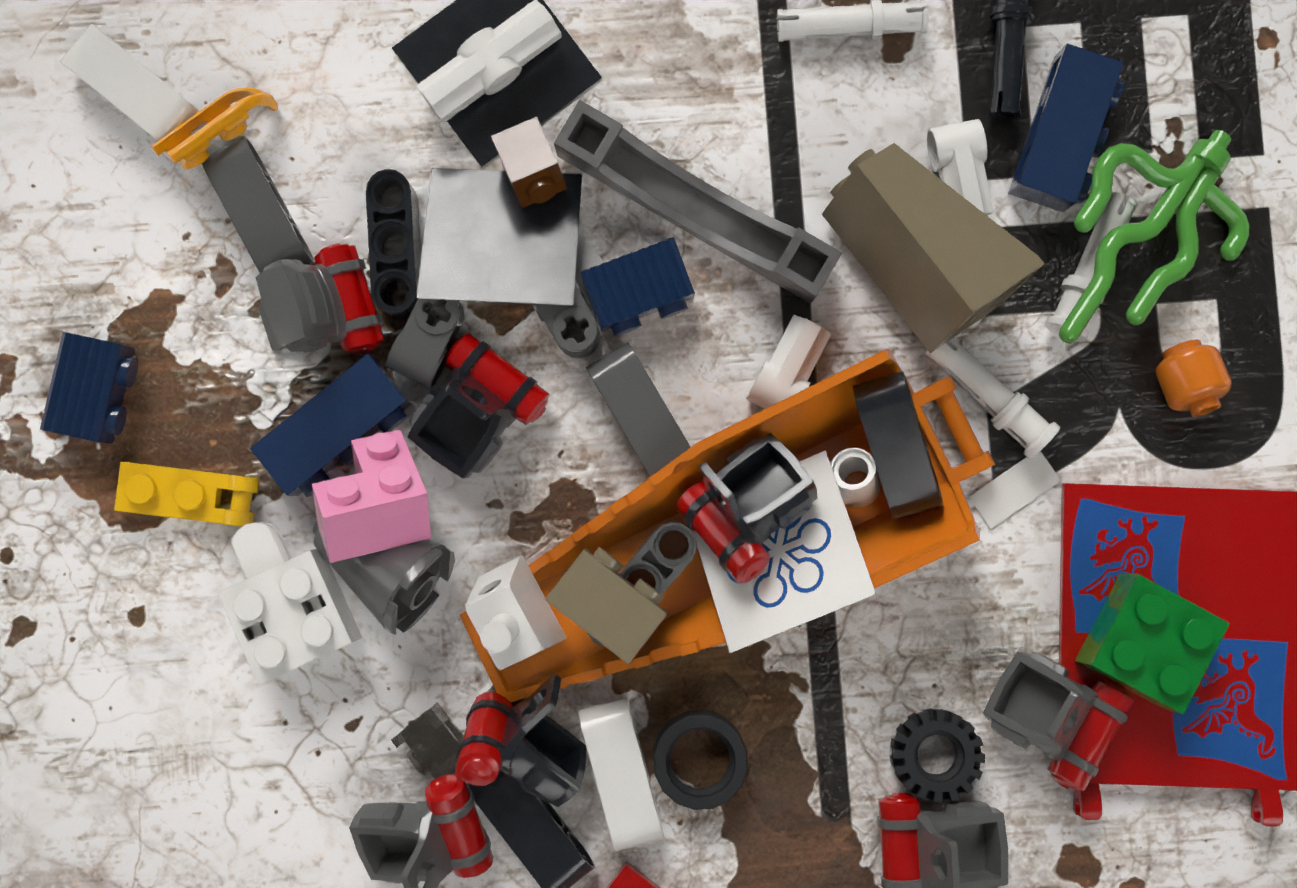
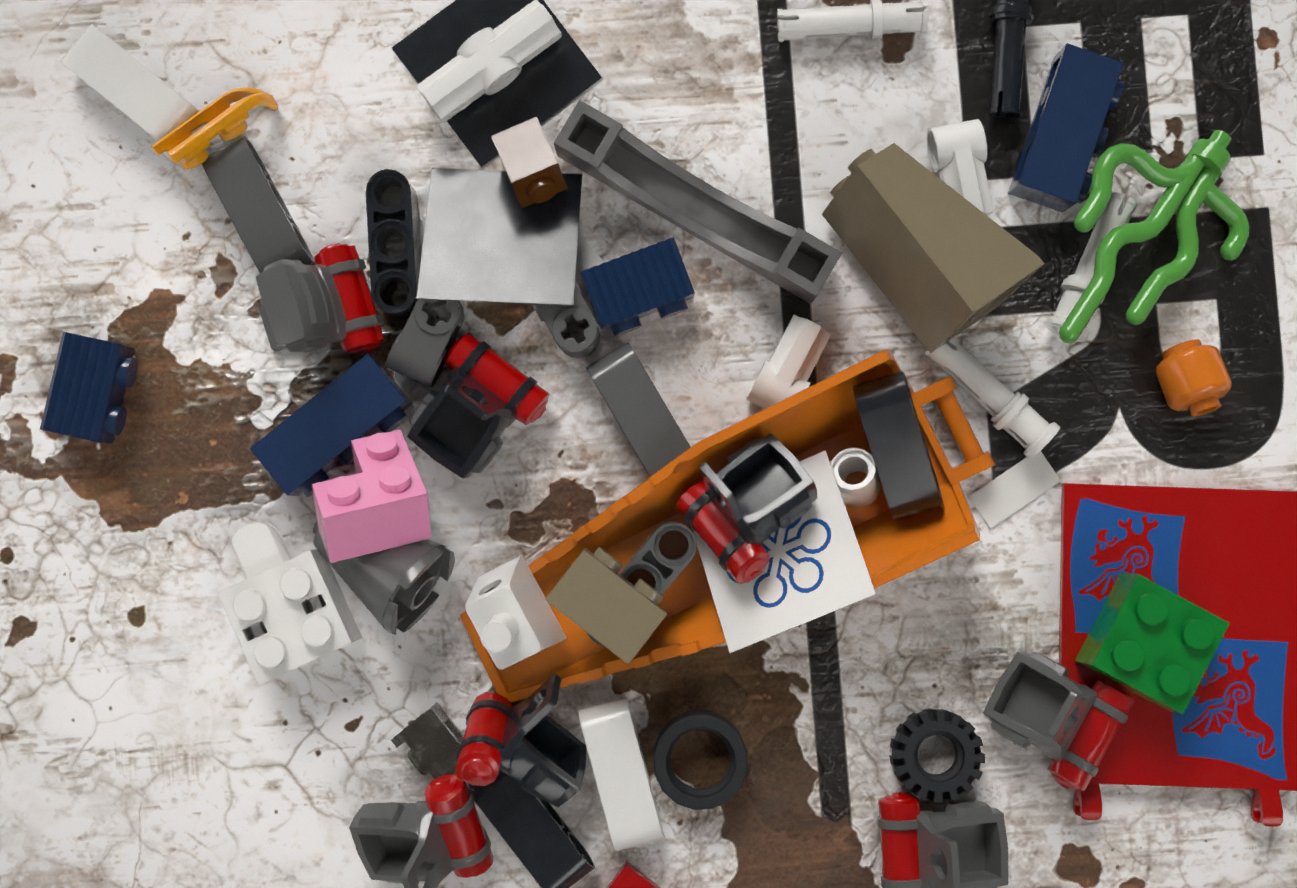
(184, 494): yellow plate -> none

